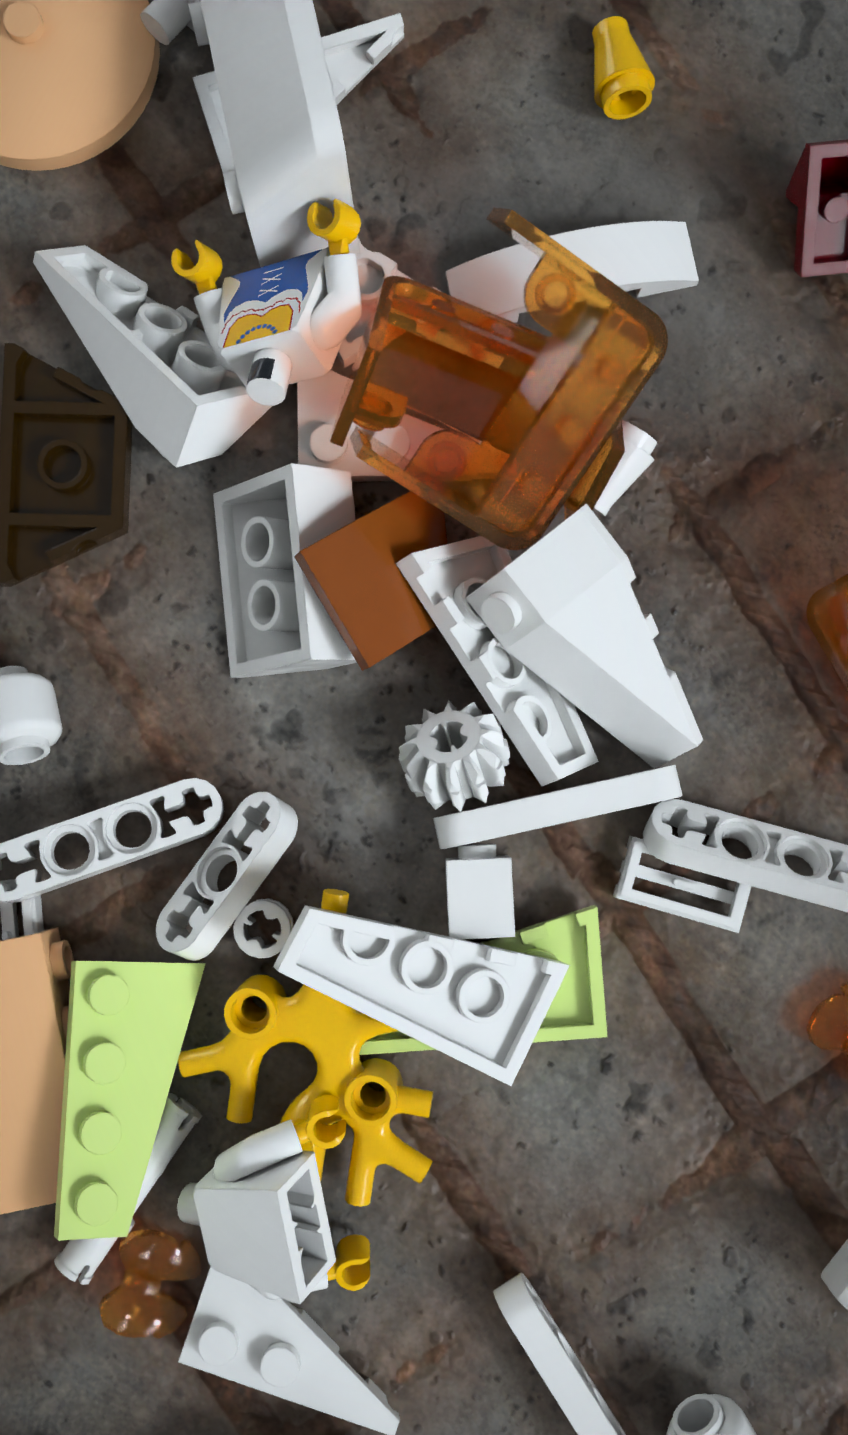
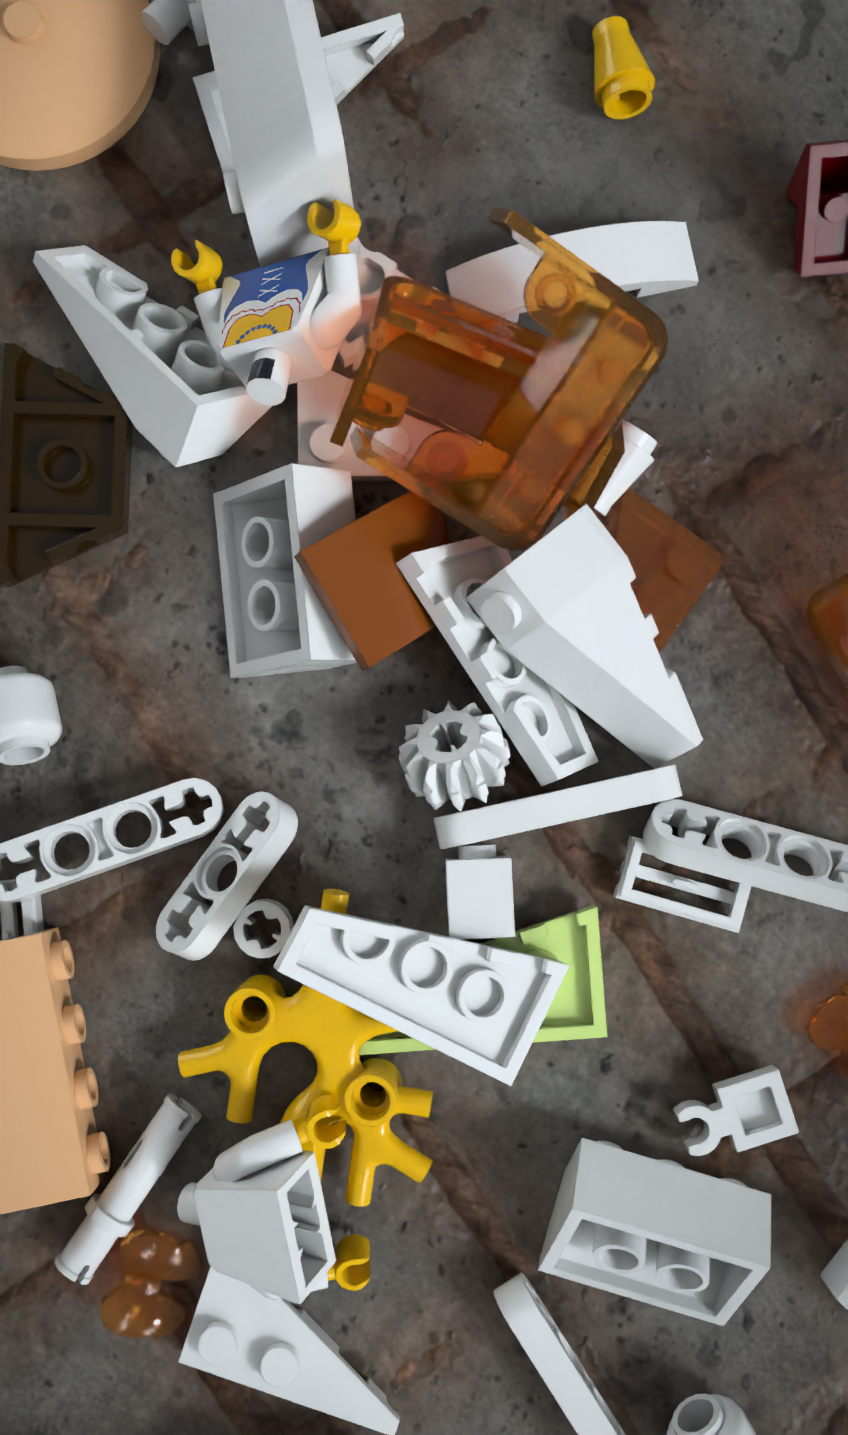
(117, 1077): yellowish green wing -> none
(658, 1232): none -> white slope
(667, 560): none -> clear orange wing
(747, 1109): none -> white plate

